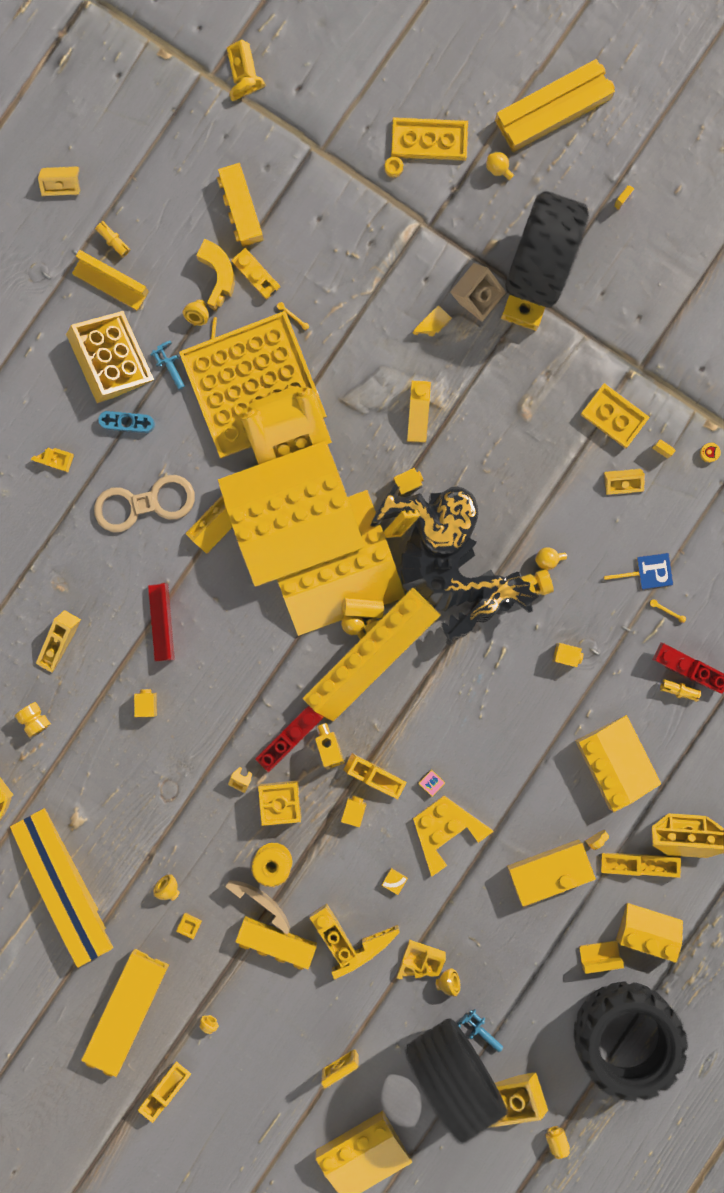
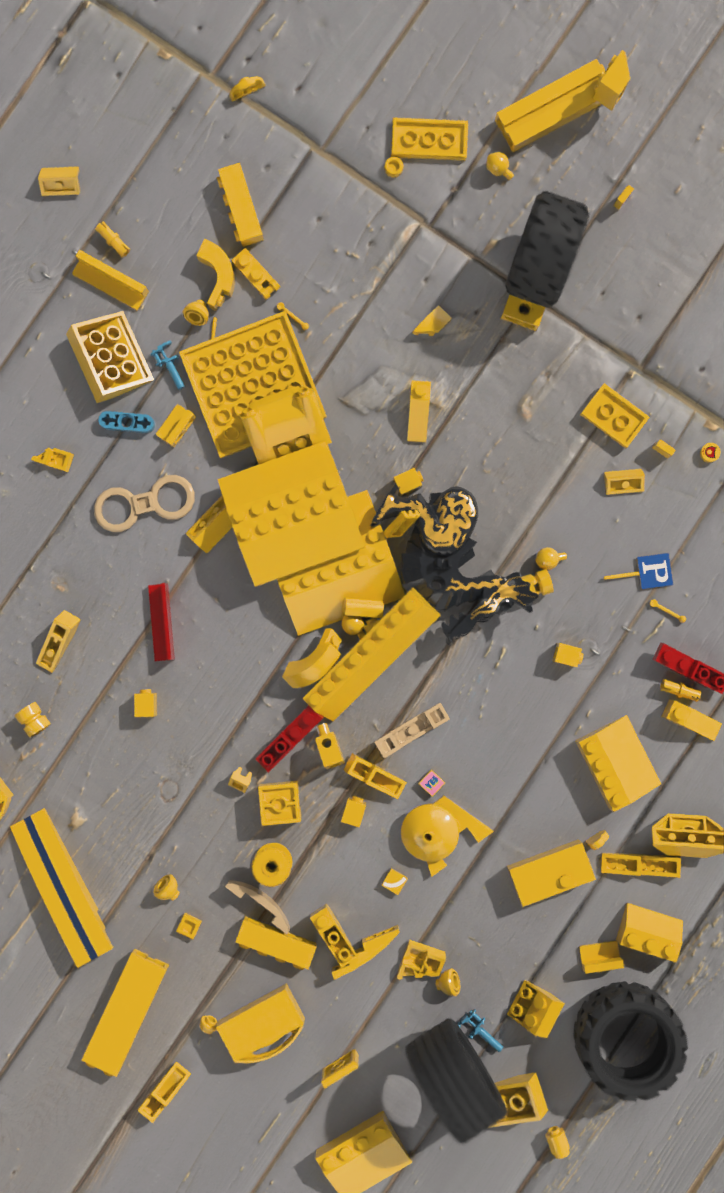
(176, 425): none -> yellow panel
(241, 60): yellow slope -> none
(262, 1025): none -> yellow piece
(317, 664): none -> yellow arch
(411, 730): none -> tan slope
(434, 821): none -> yellow dish
(478, 291): tan slope -> none
(535, 1009): none -> yellow slope
(613, 81): none -> yellow slope
(691, 719): none -> yellow slope

